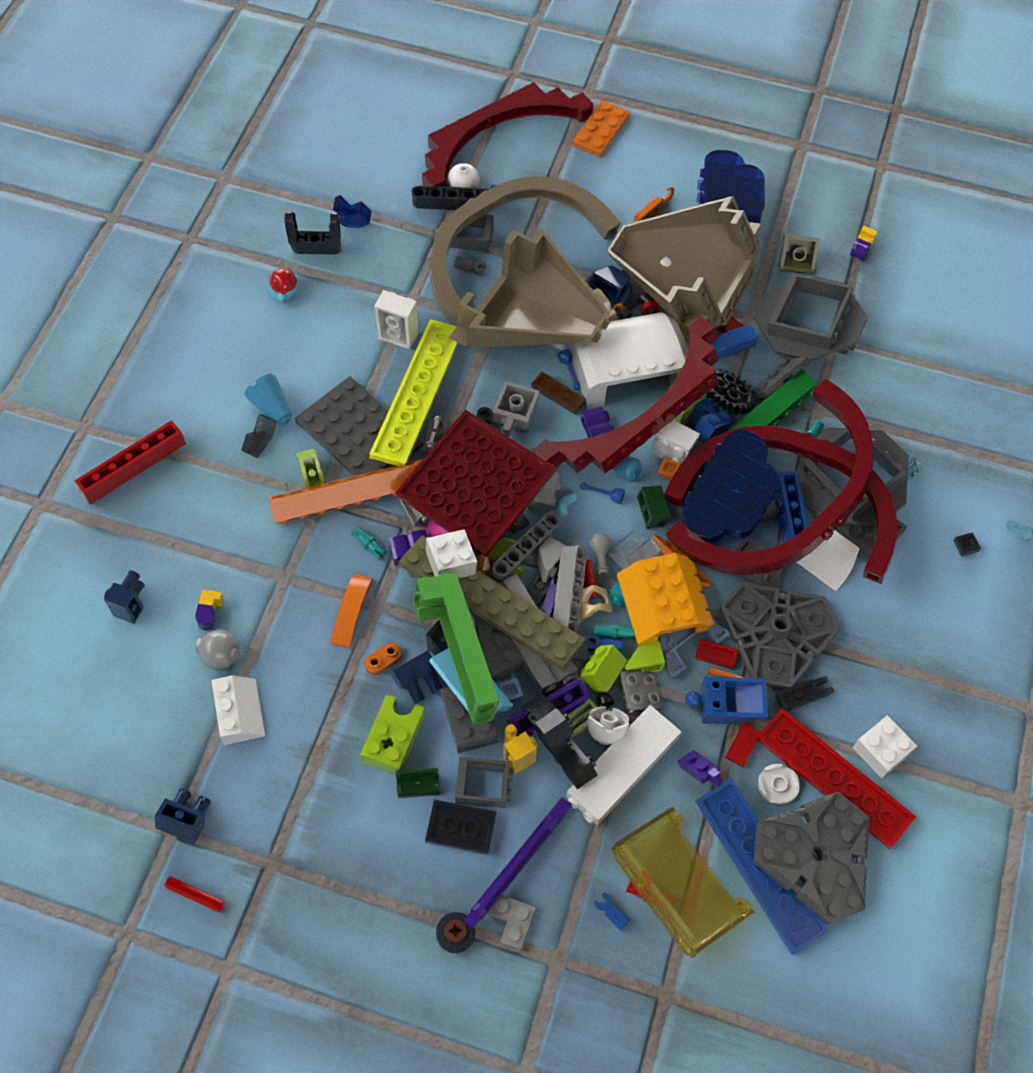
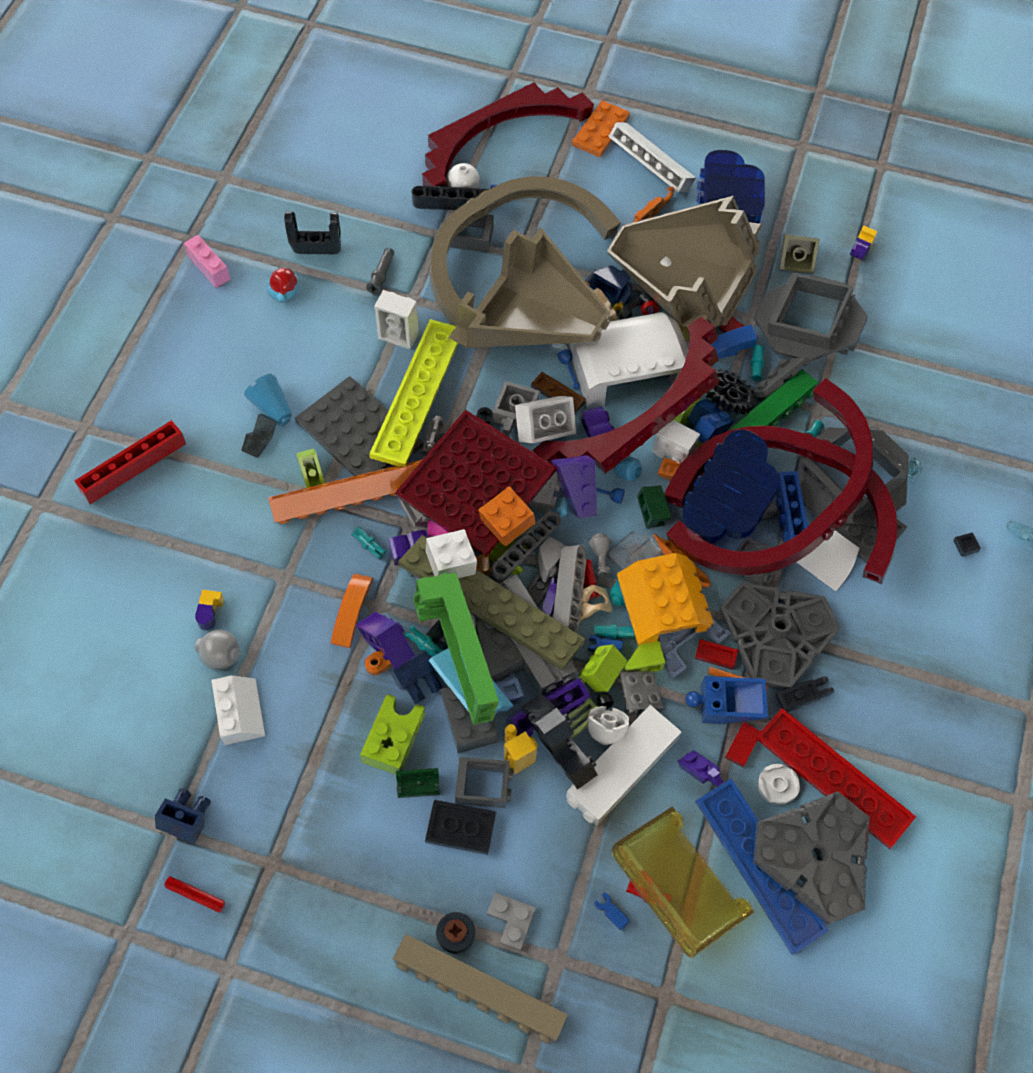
(124, 599): dark blue brick -> none
(207, 261): none -> bright pink brick
(353, 215): clear blue brick -> none
(378, 276): none -> dark grey pin
(388, 637): none -> dark purple wedge
(424, 642): none -> teal pin
(469, 265): dark grey bar -> none
(480, 989): none -> dark tan brick
(507, 516): none -> orange brick
(517, 863): dark purple piece -> none
(545, 419): none -> white brick
(579, 484): none -> dark purple wedge
(652, 157): none -> white brick
(757, 362): none -> teal pin
(884, 746): white brick -> none

